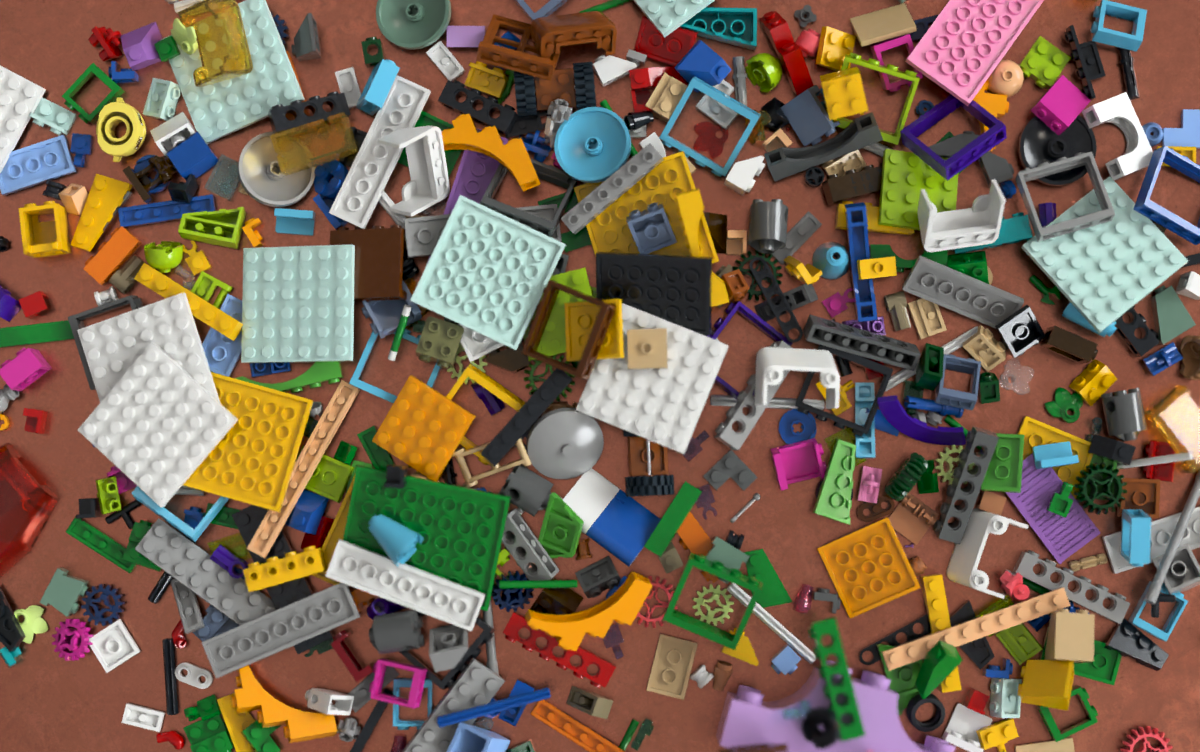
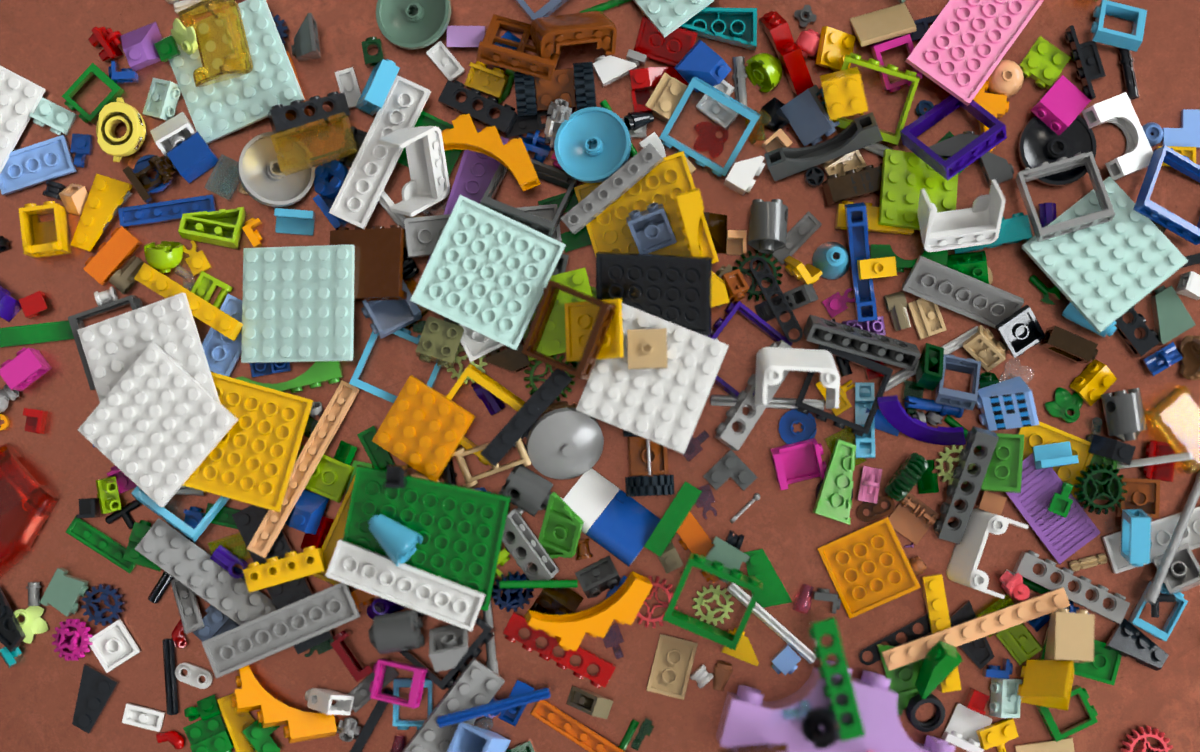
(33, 593): none -> light grey pin
(92, 697): none -> black wing
(183, 191): black panel -> none
(399, 332): green bar -> none
(1007, 405): none -> light blue slope
(1008, 189): blue plate -> none

